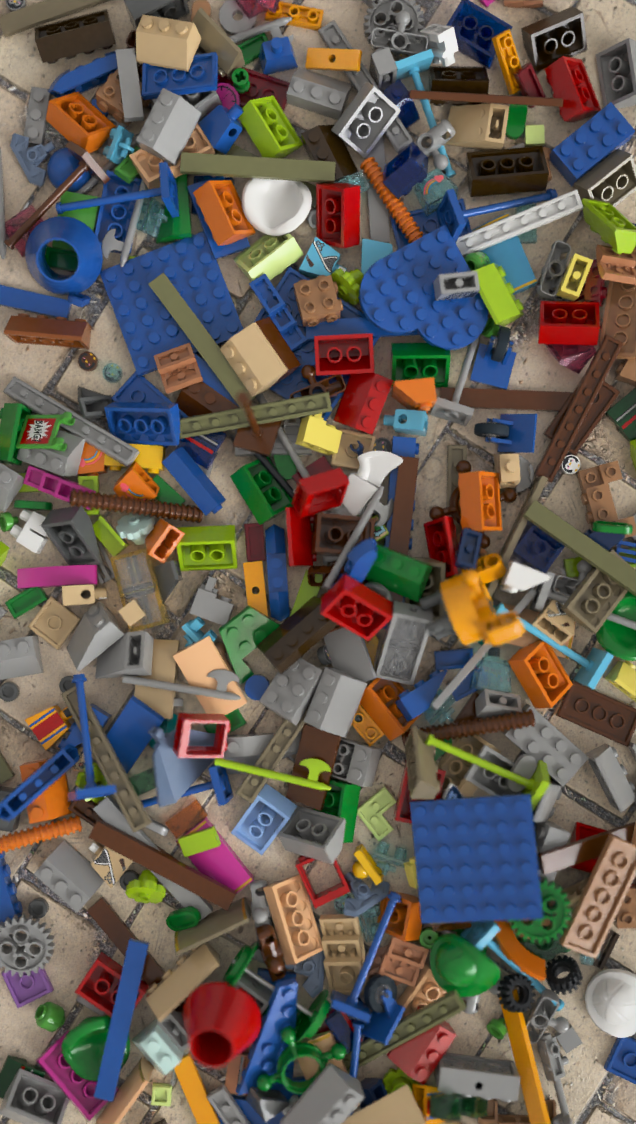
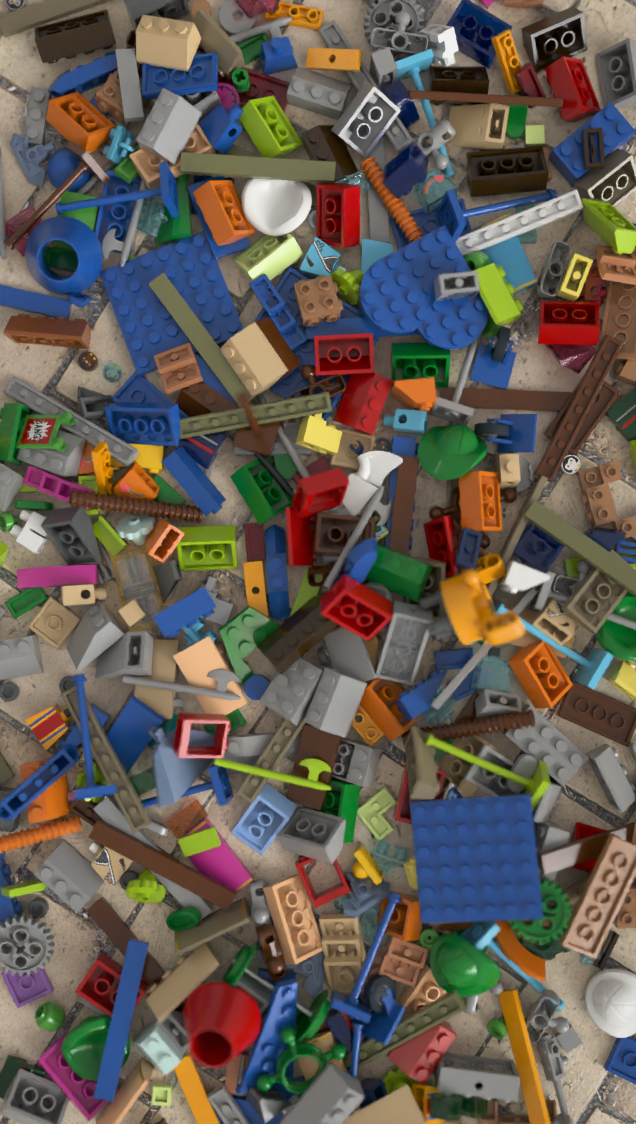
(23, 888): none -> lime tile
(103, 468): none -> light orange tile
(185, 613): none -> blue brick
(450, 451): none -> green piece
(506, 993): black tyre -> none
(566, 983): black tyre -> none
(593, 164): none -> dark brown tile
(612, 527): green tile -> none

